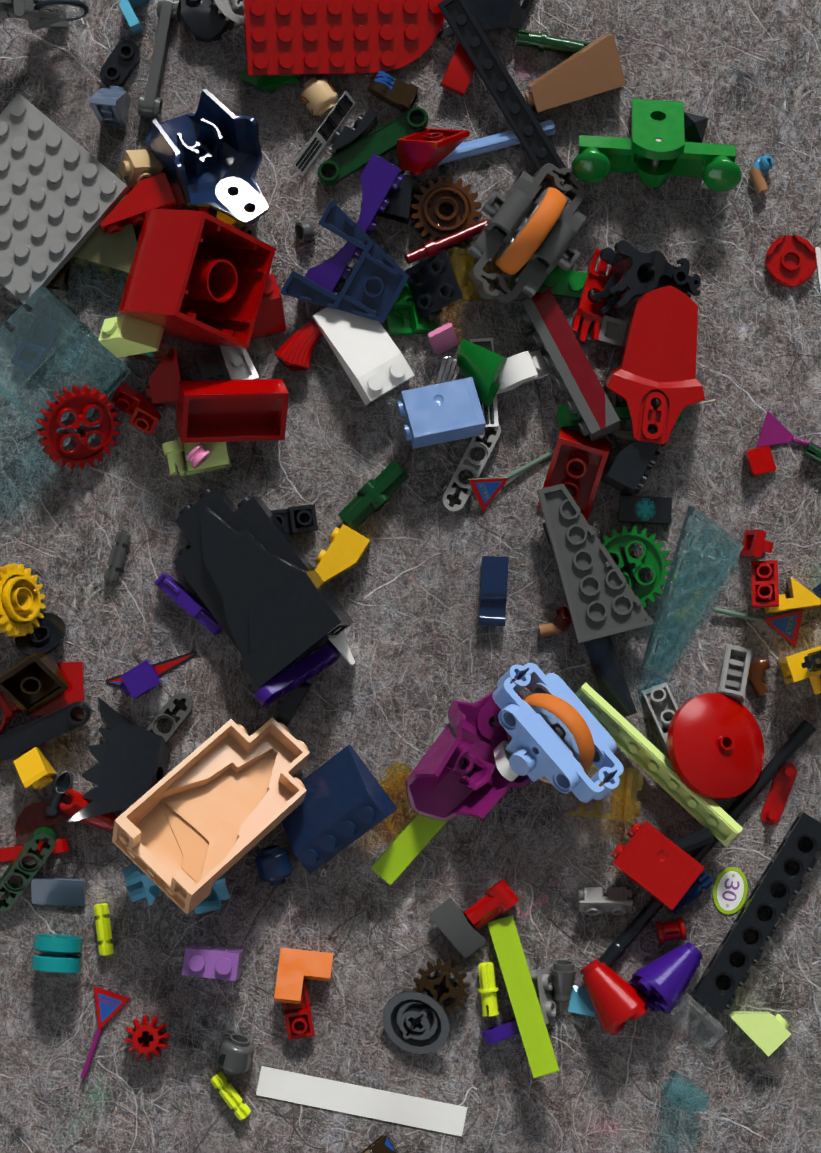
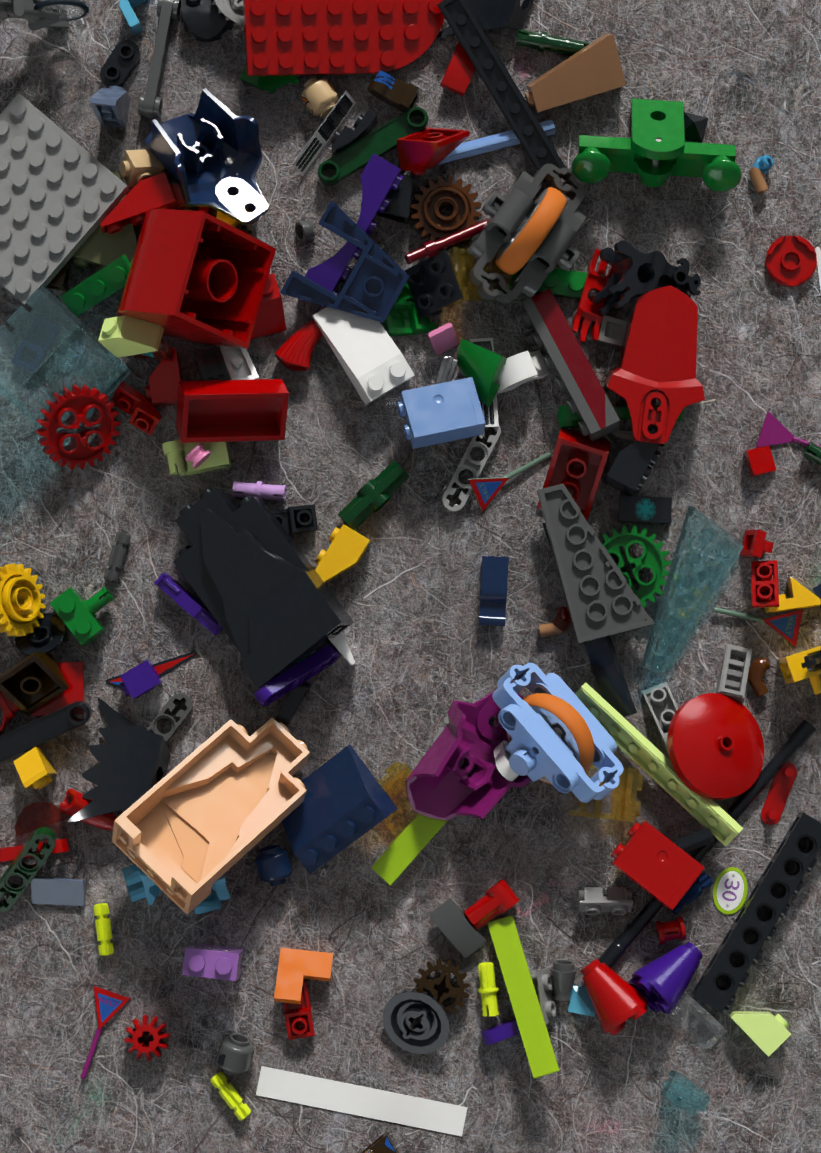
(57, 953): teal wheel -> none
(60, 785): black piece -> none
(81, 614): none -> green brick
(97, 286): none -> green plate
(259, 489): none -> lavender pin

